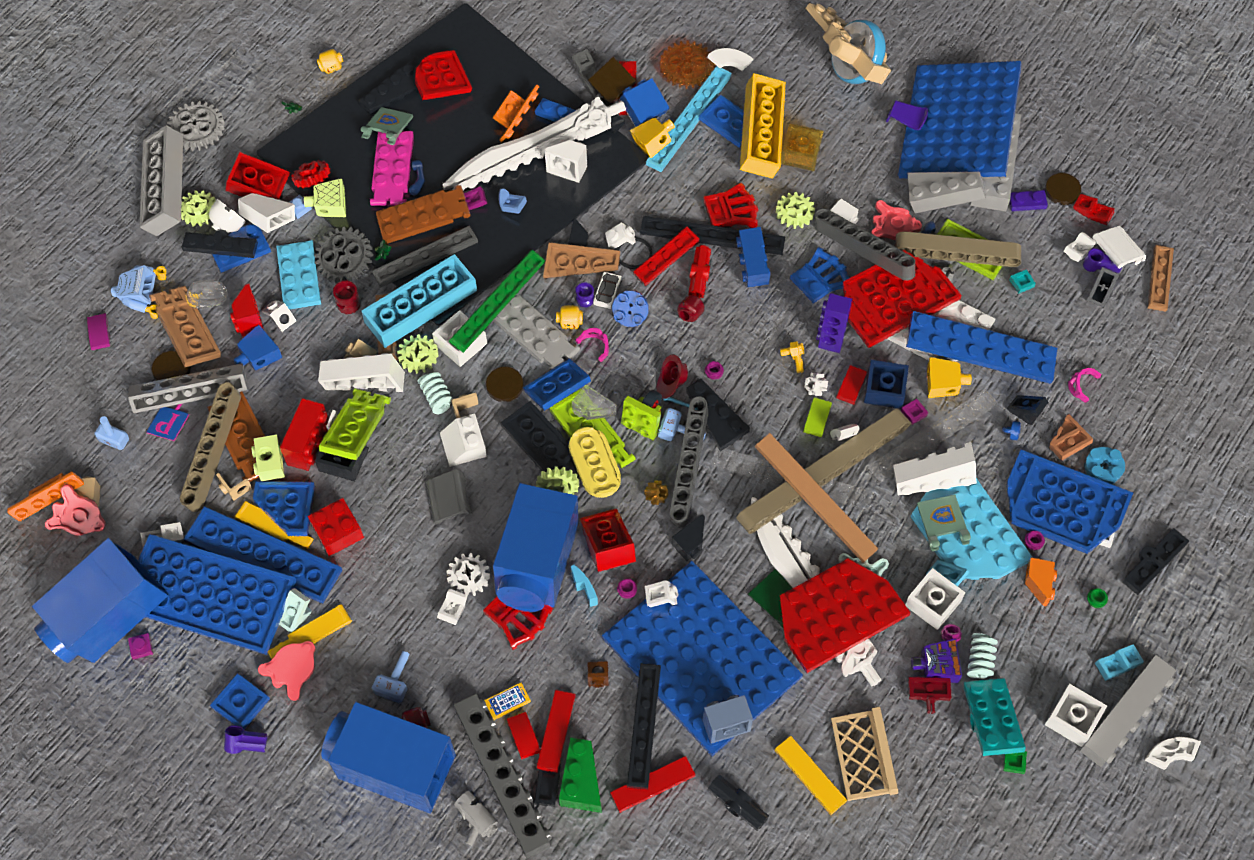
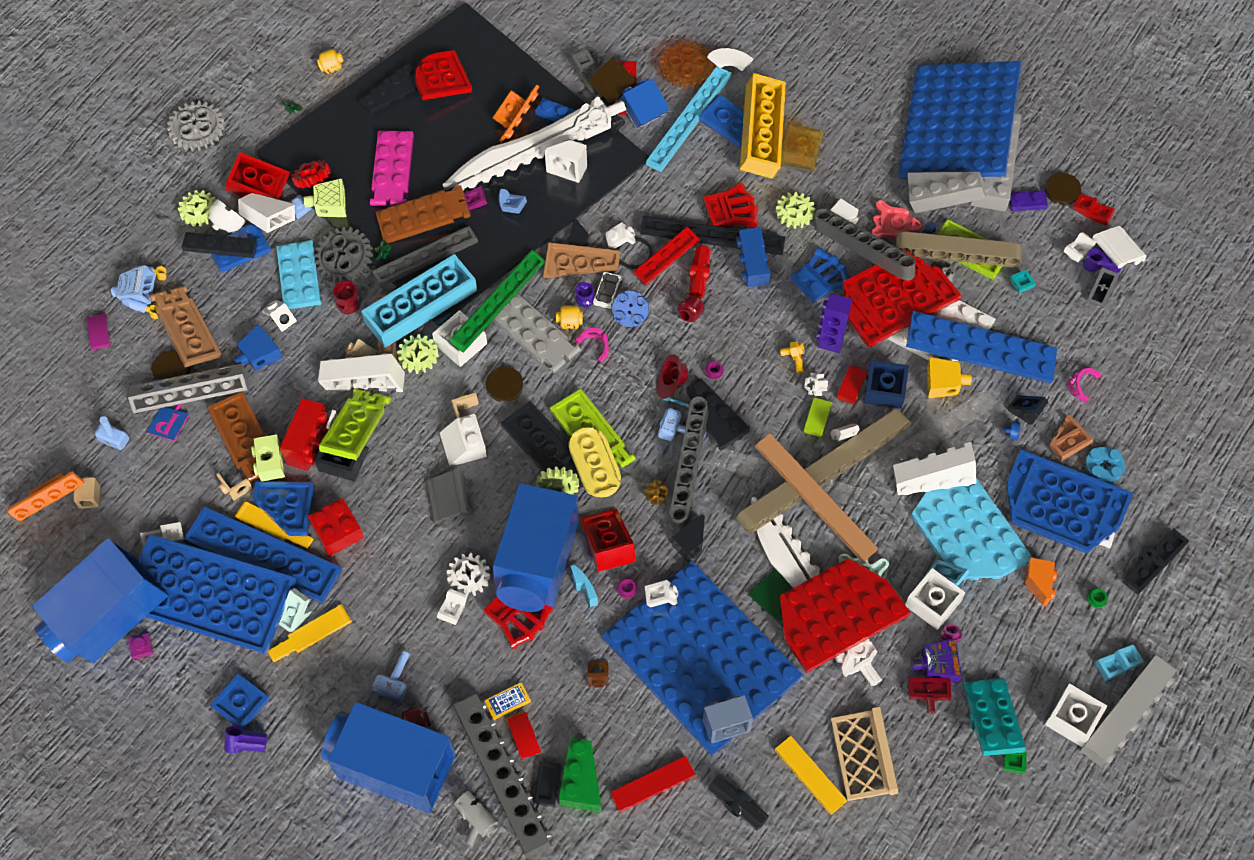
(76, 515): coral tile -> none
(161, 181): light grey brick -> none
(206, 294): clear piece -> none
(212, 456): dark tan beam -> none
(245, 312): red slope -> none
(291, 667): coral tile -> none
(388, 122): sand green flag -> none
(415, 188): dark blue piece -> none
(435, 392): light aqua piece -> none
(556, 731): red tile -> none
(557, 384): blue plate -> none
(592, 405): clear slope -> none
(643, 414): lime plate -> none
(644, 726): black tile -> none
(652, 135): yellow torso -> none
(855, 46): piece -> none
(909, 115): dark purple piece -> none
(914, 411): magenta plate -> none
(942, 517): sand green flag -> none
(981, 656): light aqua piece -> none
(1038, 537): magenta plate -> none
(1160, 278): medium nougat tile -> none
(1171, 750): white tile -> none

